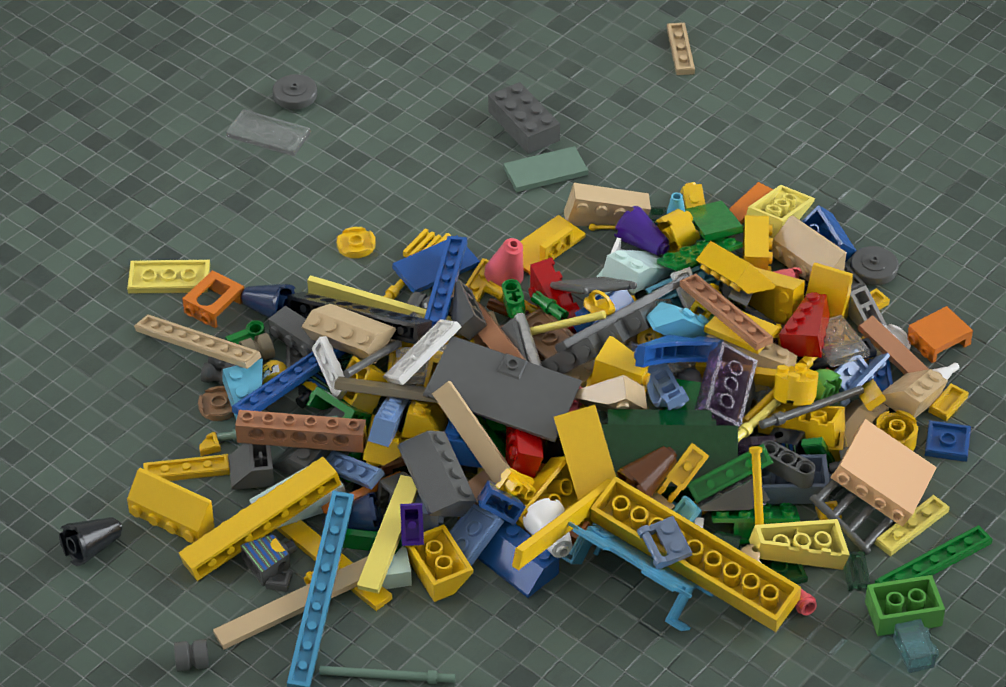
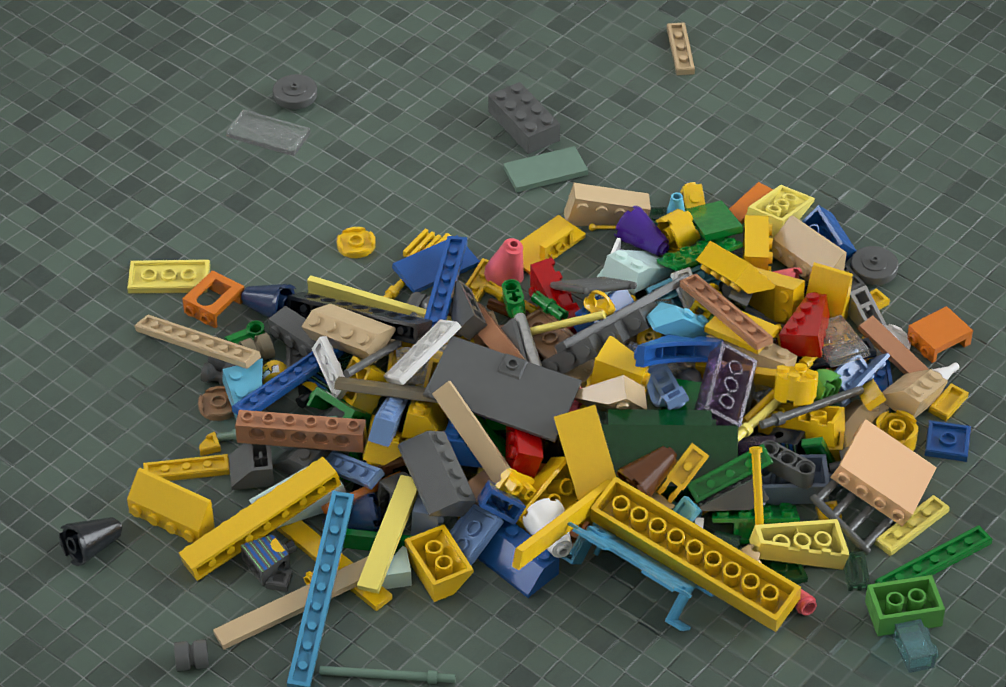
(412, 524): dark purple slope -> none
(671, 540): sand blue plate -> none

